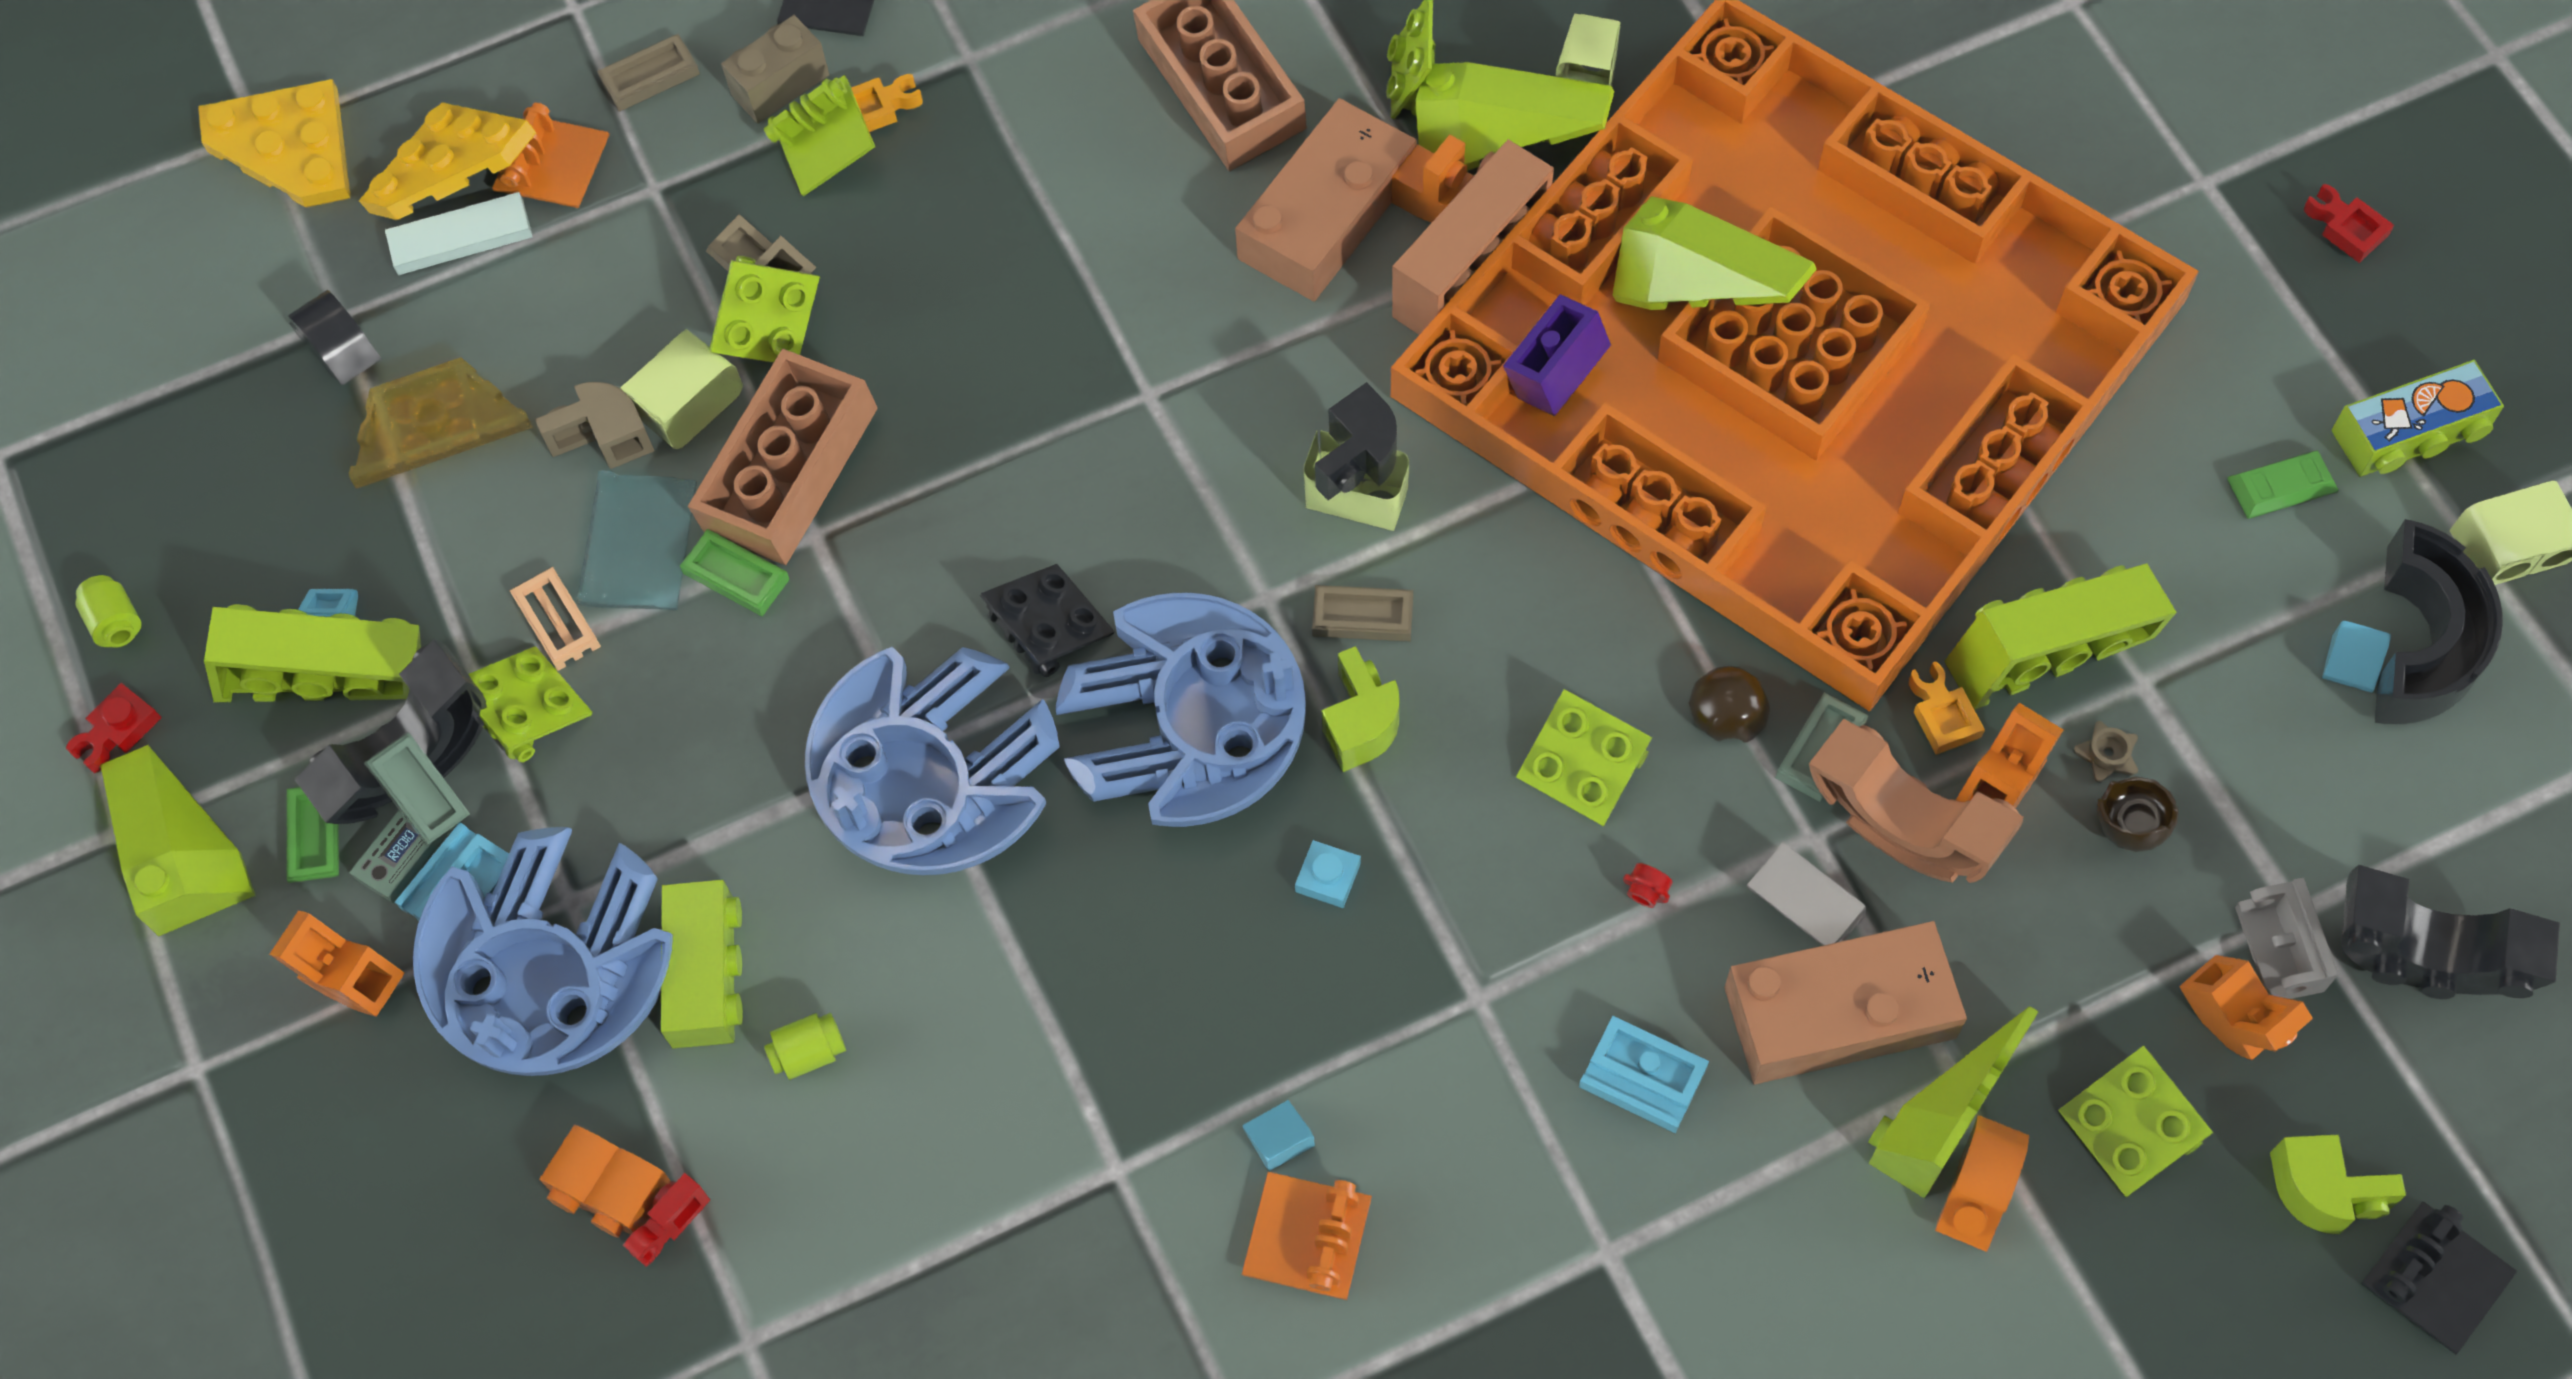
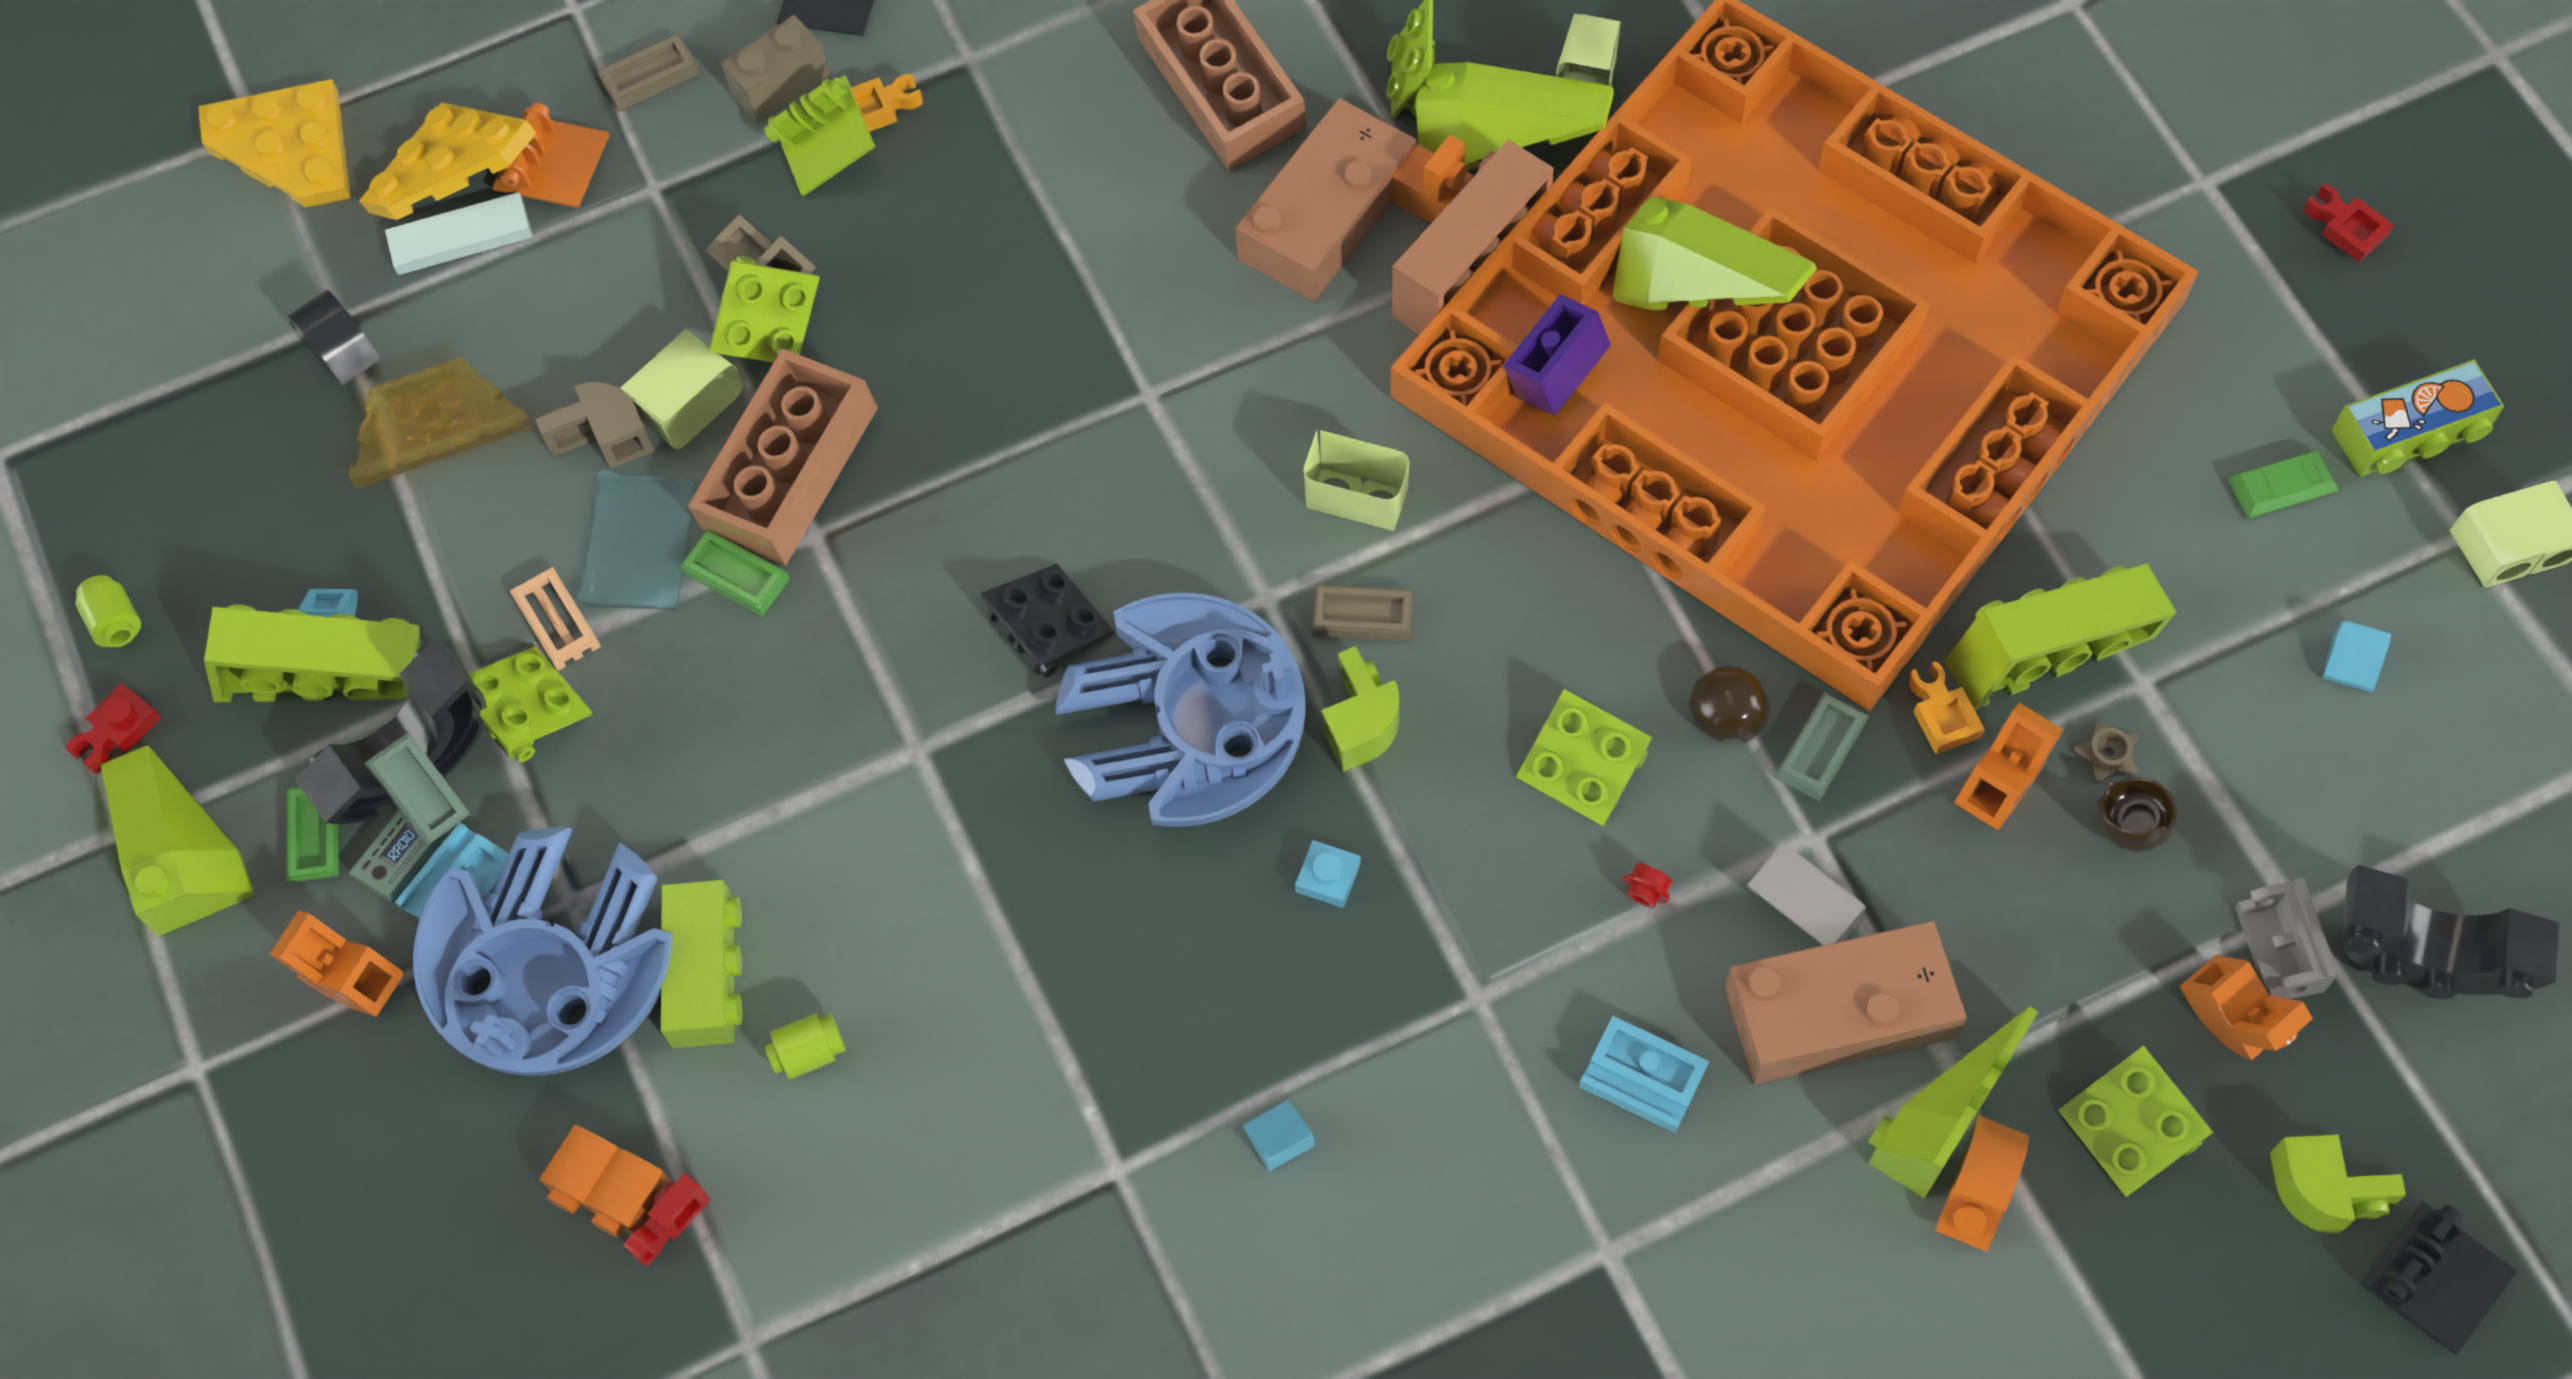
(918, 771): medium blue piece -> none
(1307, 1235): orange hinge -> none
(1367, 443): black brick -> none
(1903, 815): nougat brick -> none
(2462, 621): black brick -> none

